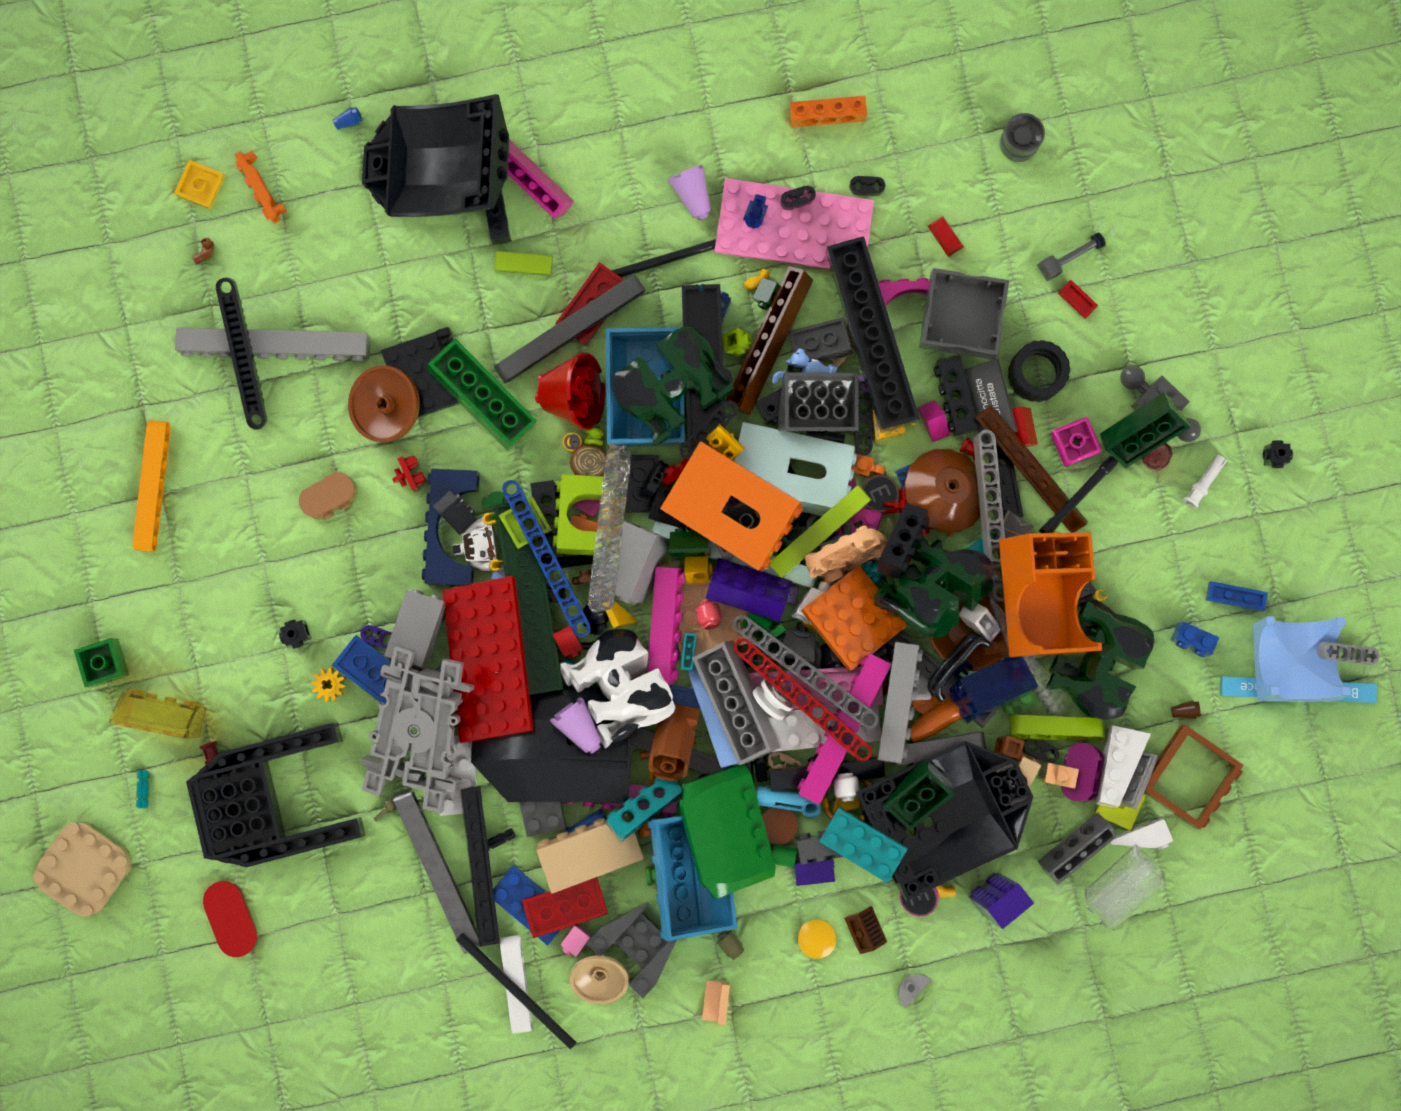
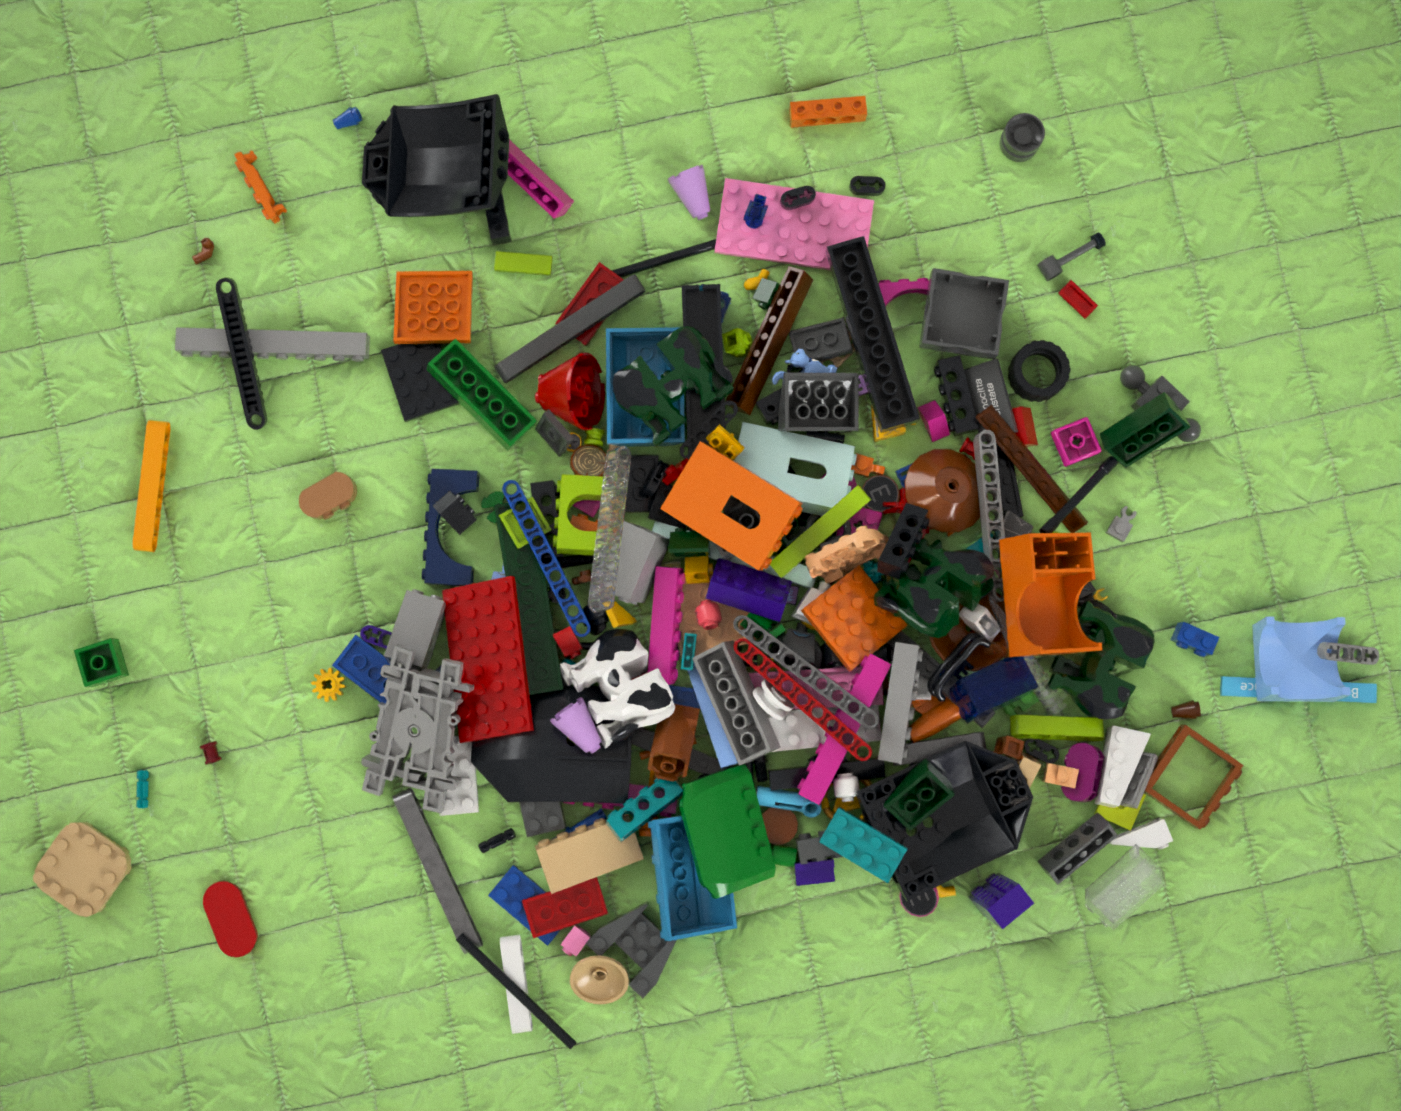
(158, 715): clear yellow windscreen -> none
(199, 184): yellow tile -> none
(239, 806): black wedge -> none
(301, 633): black brick -> none
(383, 403): dark orange dish -> none
(389, 805): olive hand -> none
(413, 480): red hips -> none
(433, 307): none -> orange plate
(479, 866): black tile -> none
(480, 545): torso -> none
(554, 433): none -> dark grey tile
(650, 875): bright green wheel -> none
(716, 1001): light nougat panel -> none
(730, 944): olive brick -> none
(787, 759): tan beam -> none
(817, 938): yellow dish -> none
(866, 930): reddish brown panel -> none
(867, 418): black beam -> none
(911, 987): light grey plate -> none
(945, 236): red tile -> none
(1121, 527): none -> light grey plate
(1158, 458): clear pink hair -> none
(1200, 488): white pin -> none
(1236, 596): blue plate -> none
(1271, 455): black brick -> none

